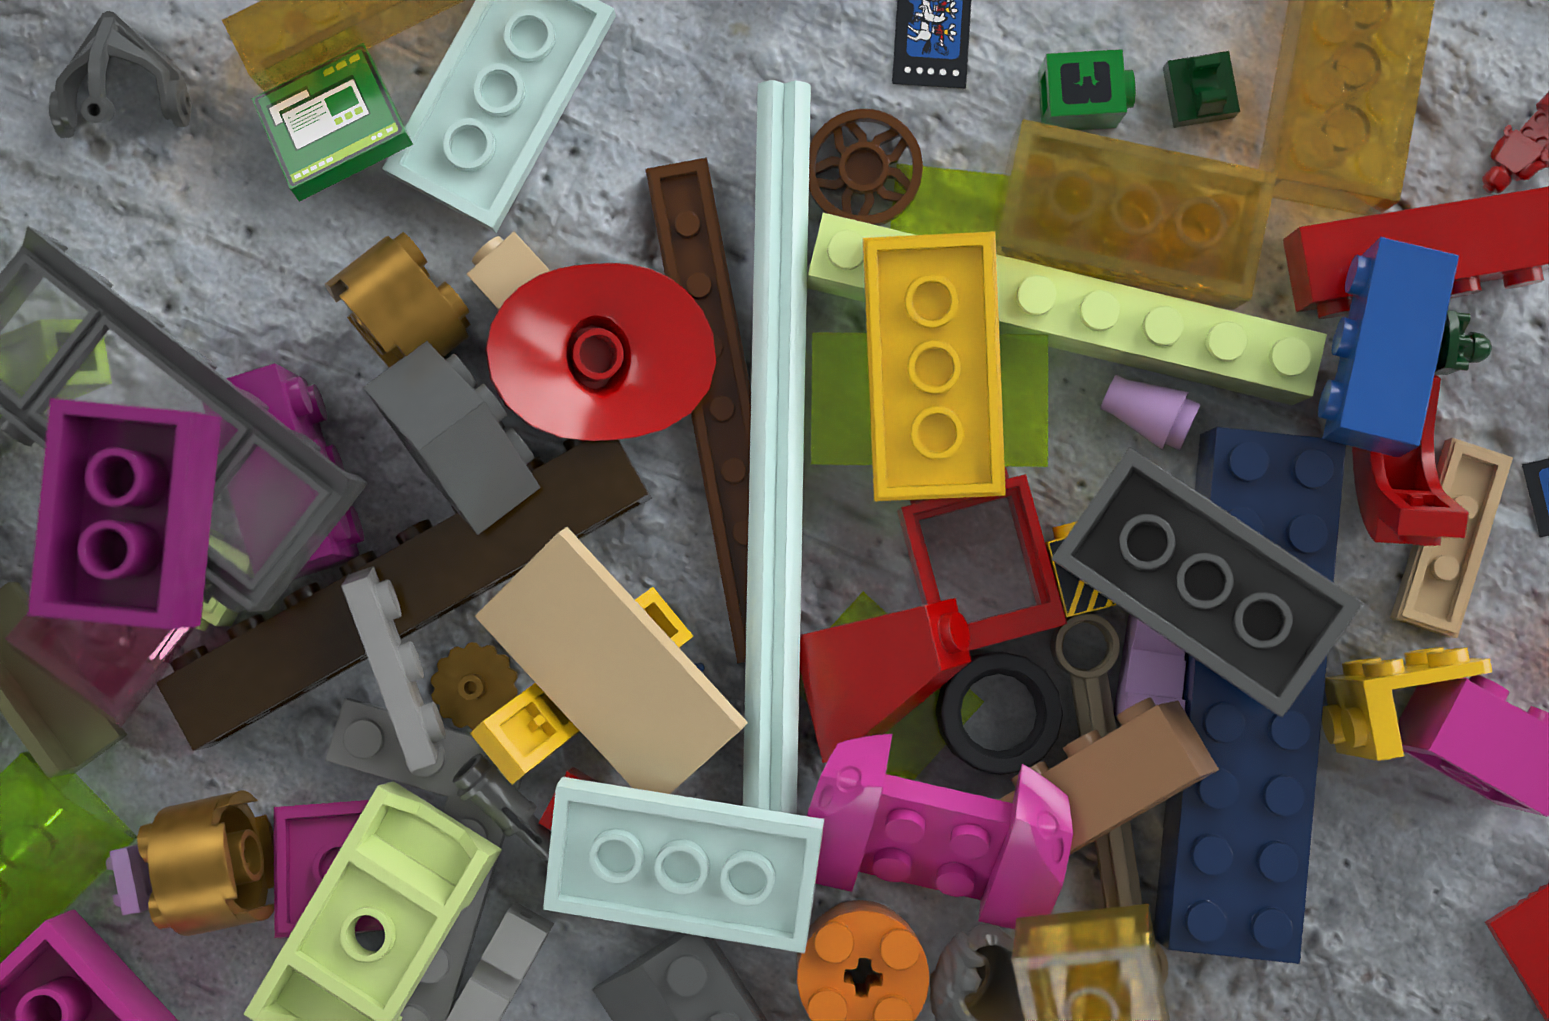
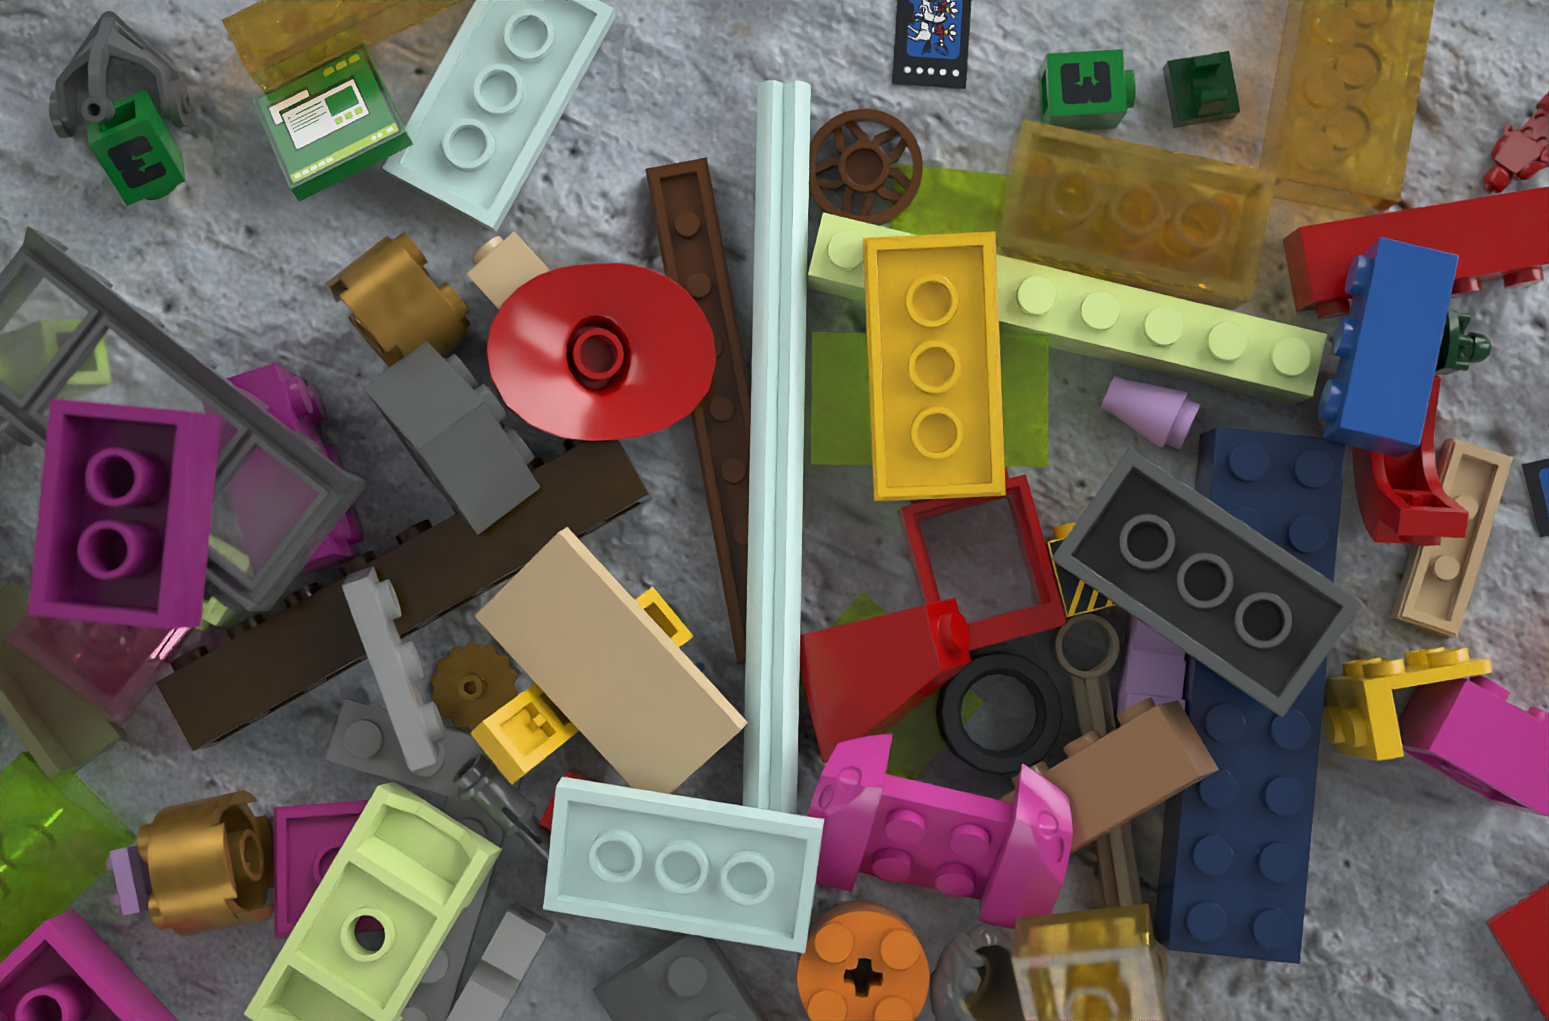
(137, 150): none -> green brick

